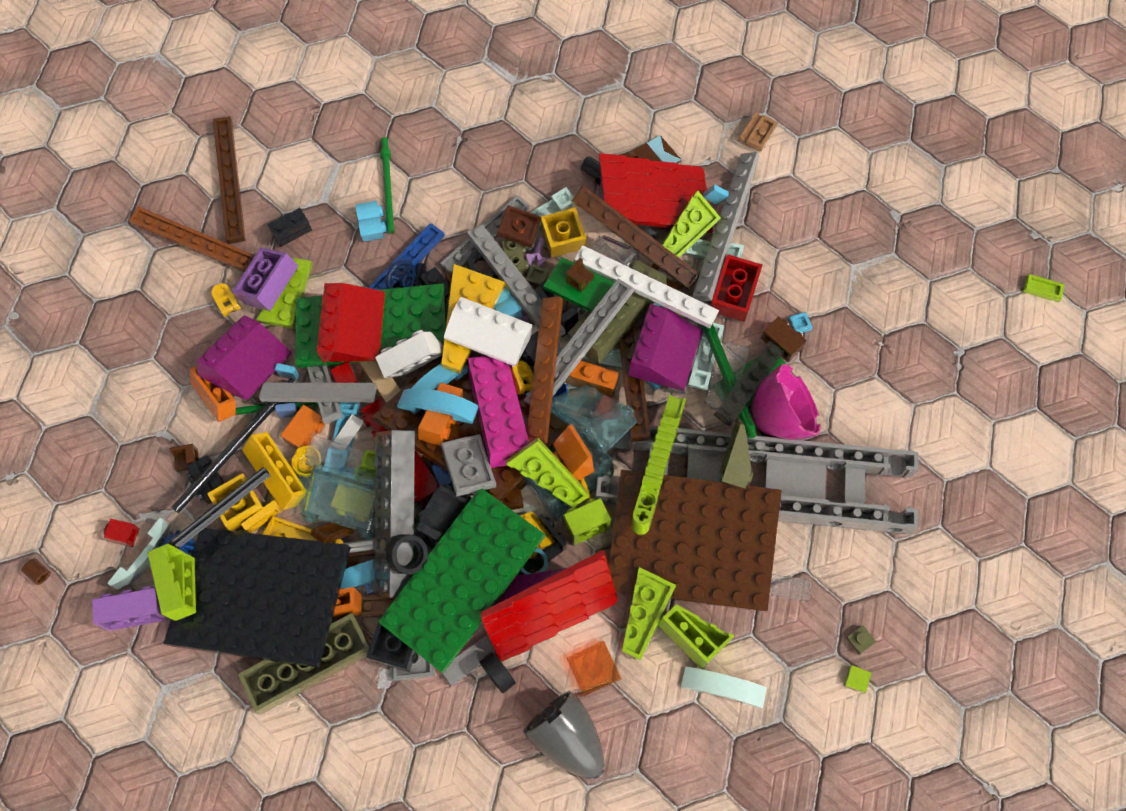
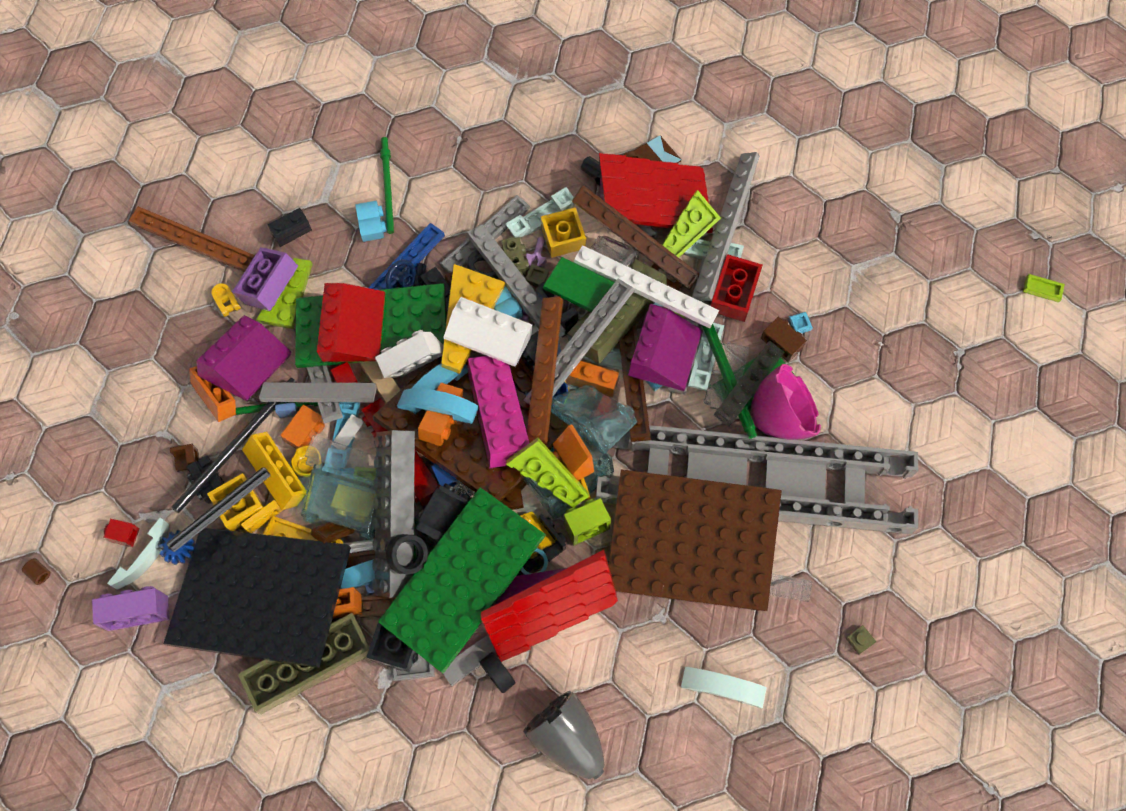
(174, 581): lime wedge -> none
(229, 180): reddish brown plate -> none
(287, 371): medium azure tile -> none
(368, 461): lime tile -> none
(468, 465): light grey tile -> none
(519, 226): copper tile -> none
(520, 373): yellow plate -> none
(579, 276): reddish brown panel -> none
(593, 668): clear orange tile -> none
(647, 608): lime wing -> none
(657, 465): lime piece -> none
(693, 635): lime wedge -> none
(715, 194): medium azure tile -> none
(736, 461): olive slope -> none
(758, 131): medium nougat plate -> none
(858, 679): lime tile -> none

